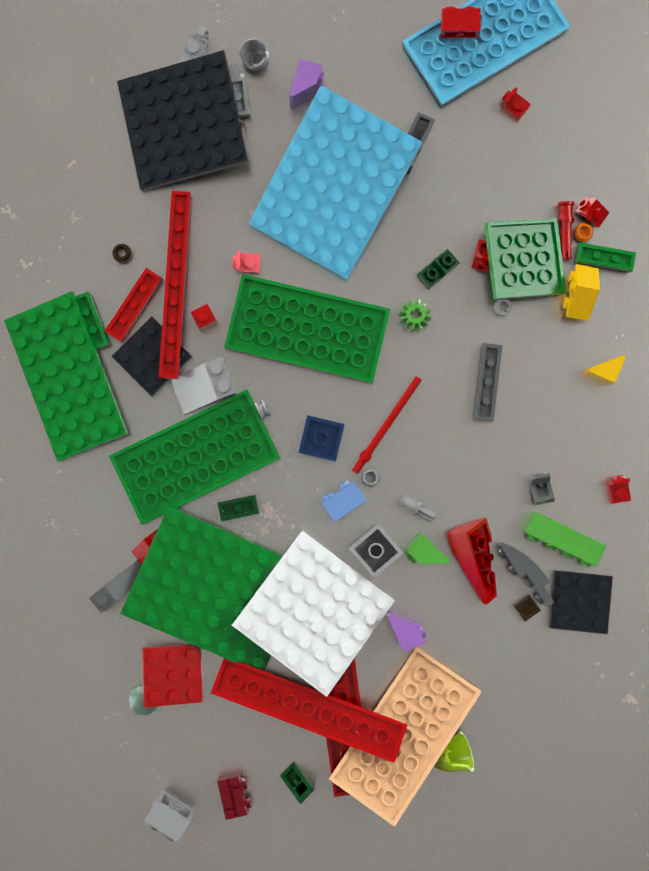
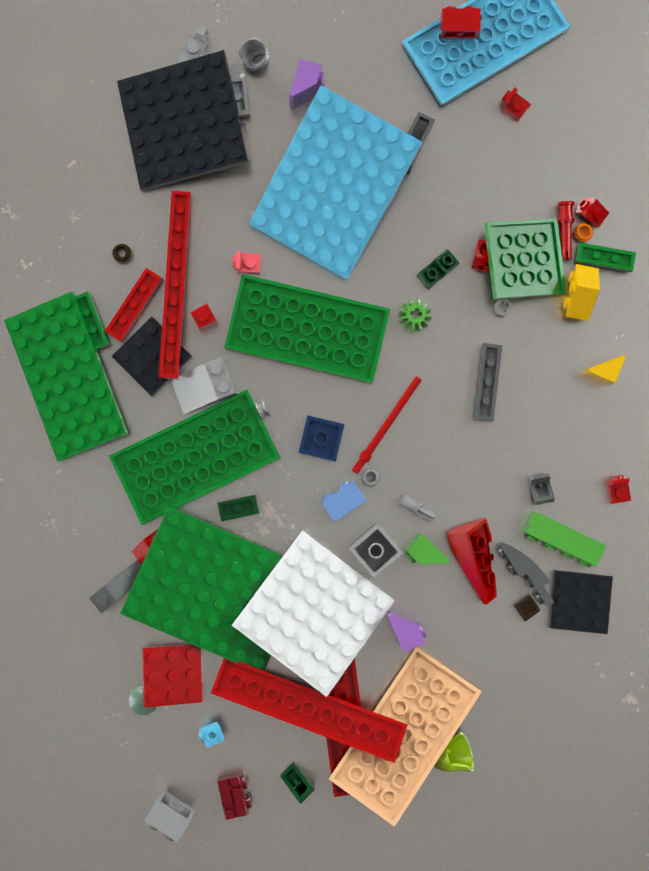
(211, 734): none -> medium azure bracket

